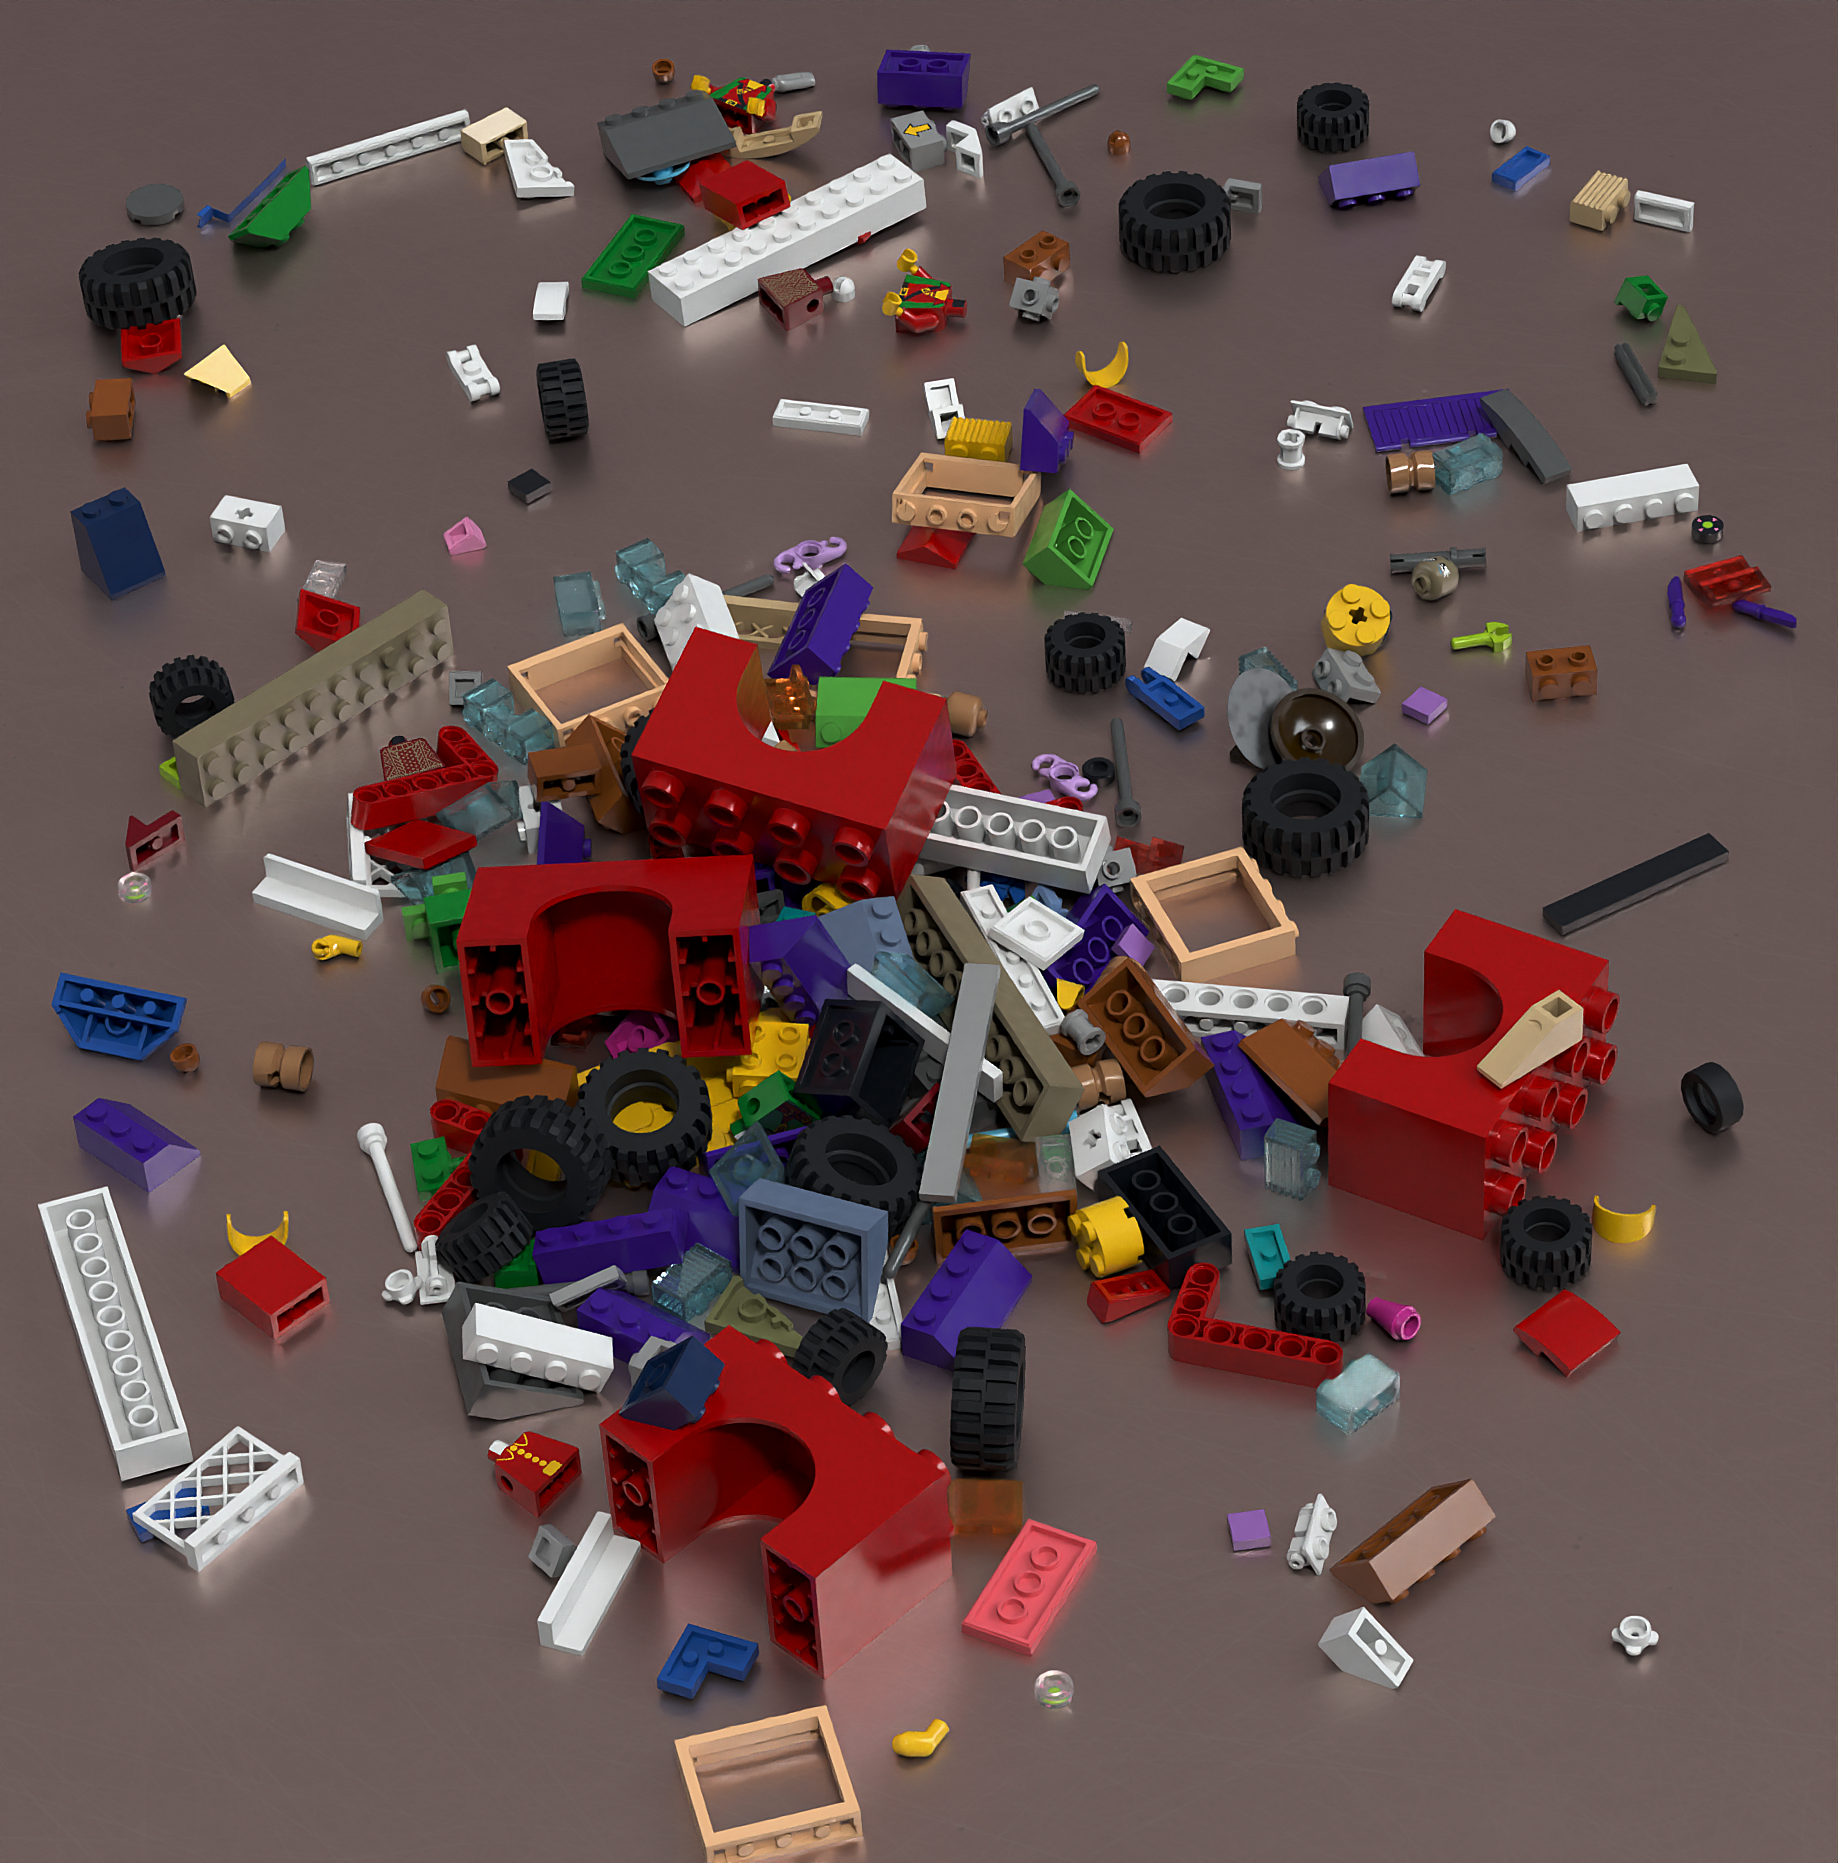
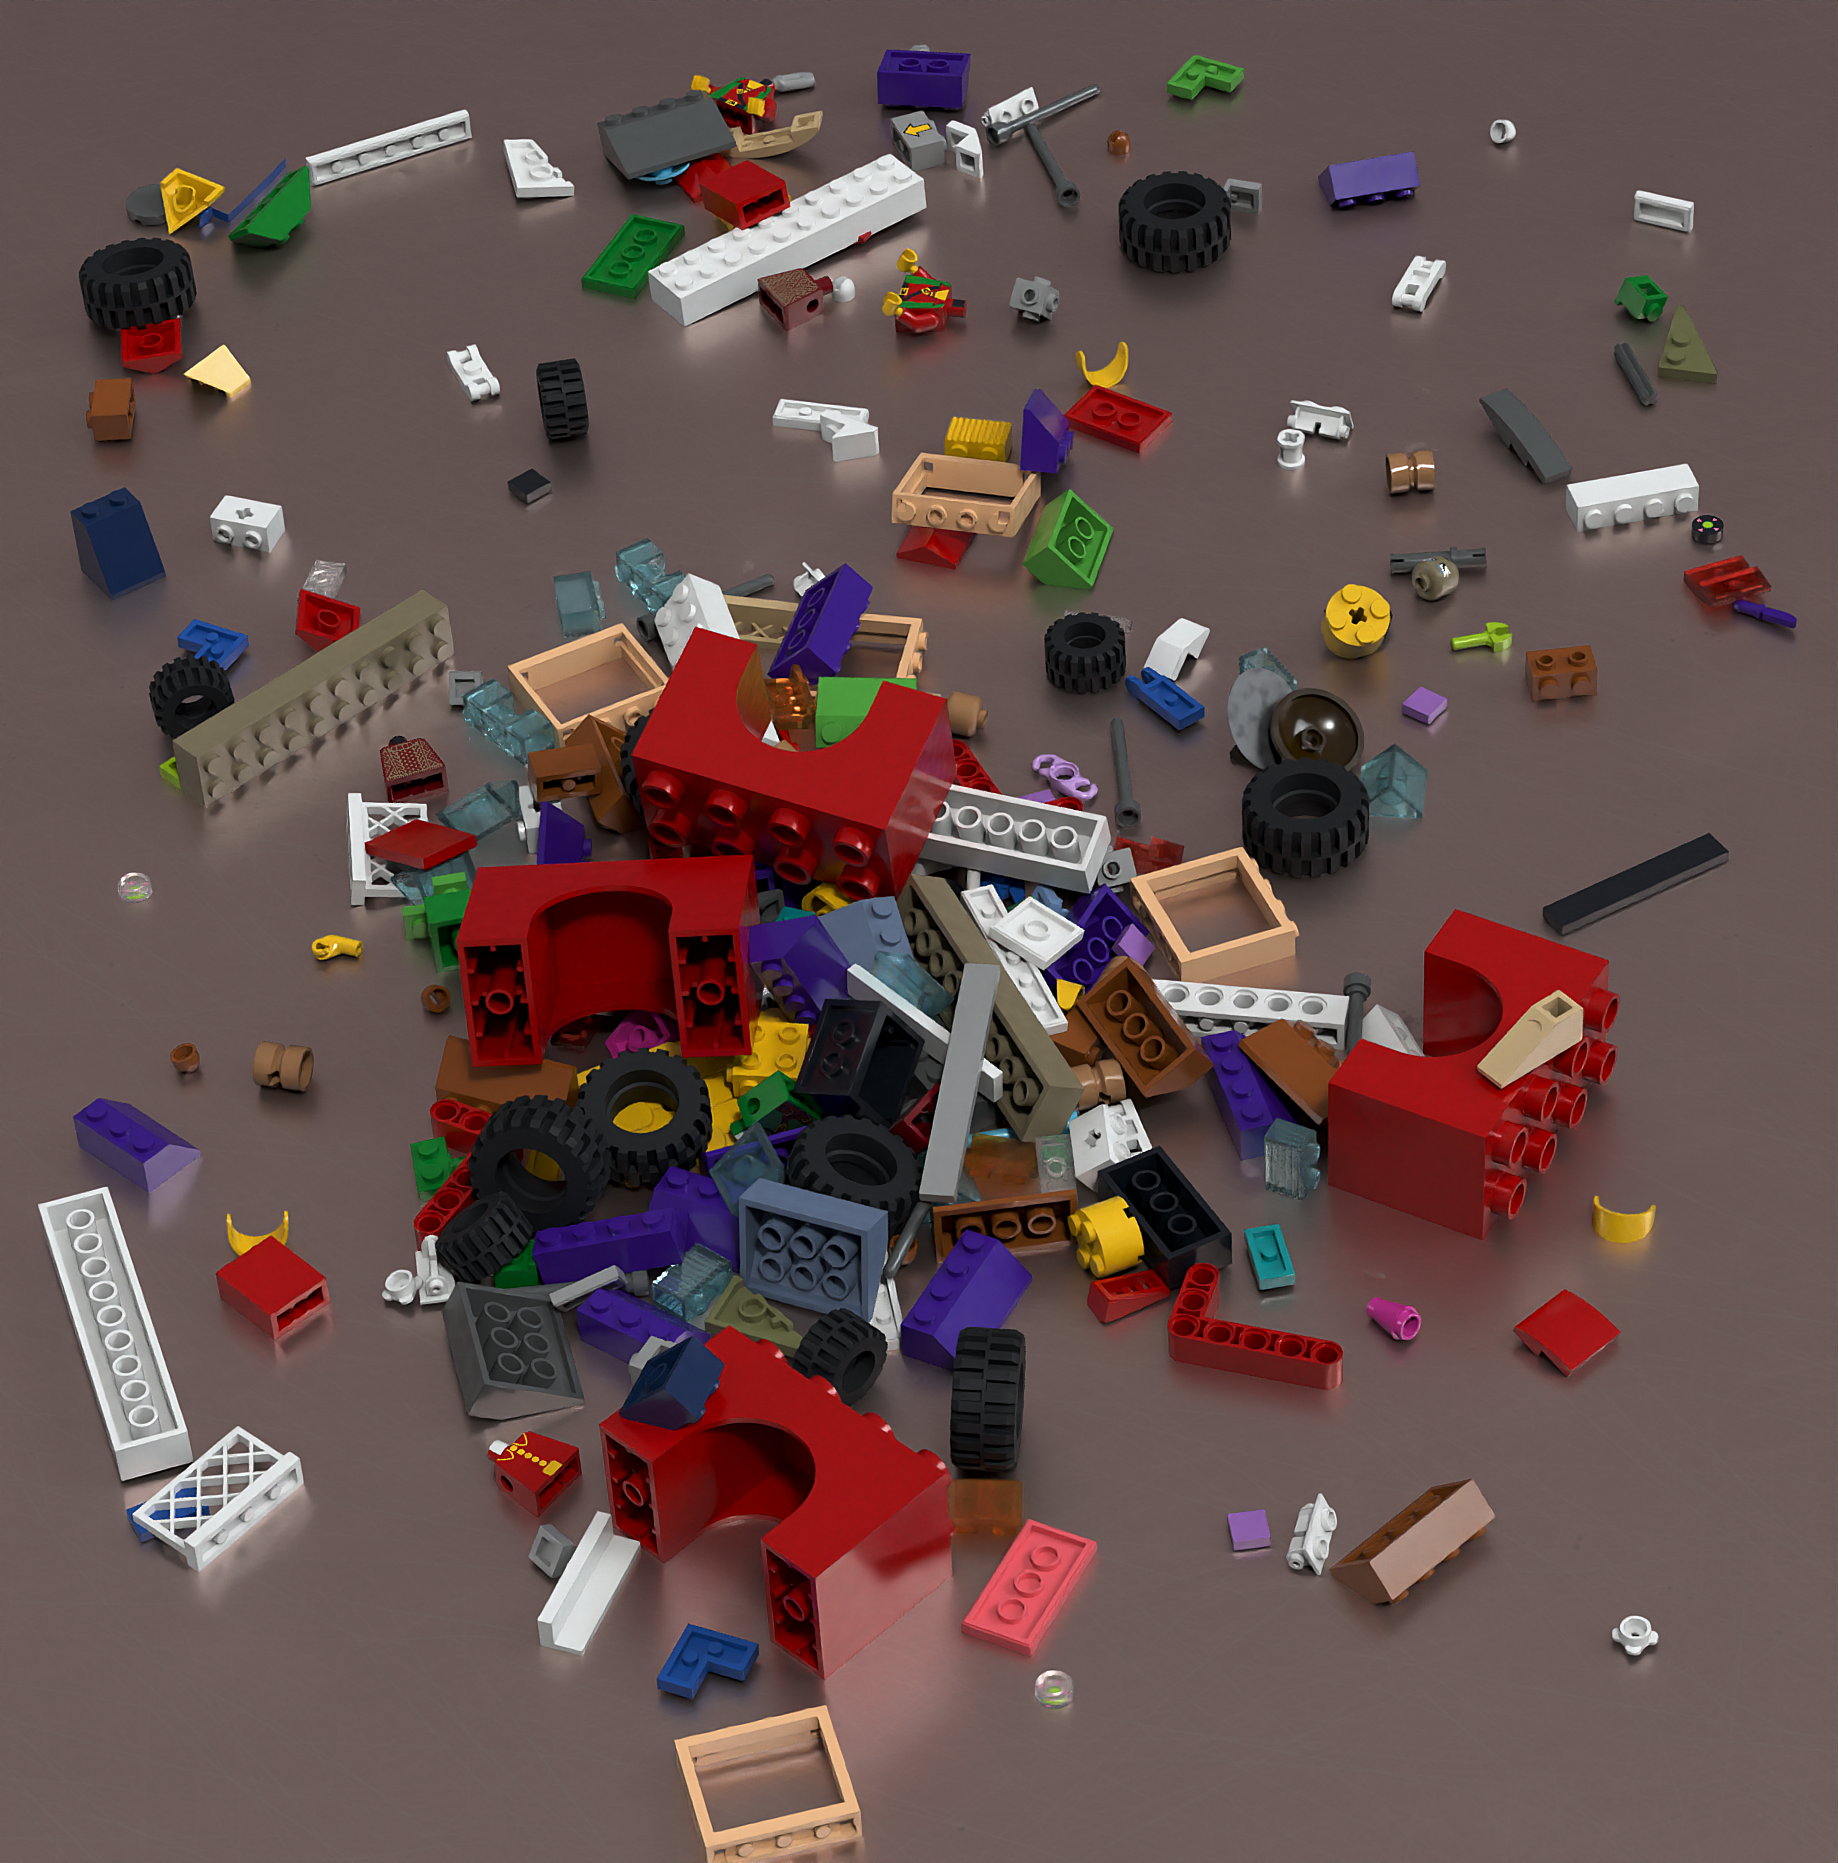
(116, 1016): blue wedge -> none
(150, 841): dark red slope -> none
(186, 197): none -> yellow slope
(213, 642): none -> blue plate
(319, 897): white panel -> none
(373, 1142): white piece -> none
(426, 792): red beam -> none
(464, 537): bright pink slope -> none
(486, 137): tan brick -> none
(537, 1348): white brick -> none
(550, 301): white slope -> none
(663, 71): dark orange hinge -> none
(824, 554): lavender piece -> none
(848, 436): none -> white slope
(920, 1742): yellow arm -> none
(942, 405): white slope -> none
(1039, 257): dark orange brick -> none
(1083, 1032): light grey bush -> none
(1099, 771): black tile -> none
(1320, 1297): black tyre -> none
(1333, 117): black tyre -> none
(1345, 676): light grey bracket -> none
(1357, 1393): clear light blue brick -> none
(1365, 1649): white slope -> none
(1428, 421): dark purple piece -> none
(1467, 464): clear light blue brick -> none
(1520, 168): blue tile -> none
(1546, 1242): black tyre -> none
(1599, 201): tan brick -> none
(1676, 602): dark purple piece -> none
(1712, 1097): black tyre -> none

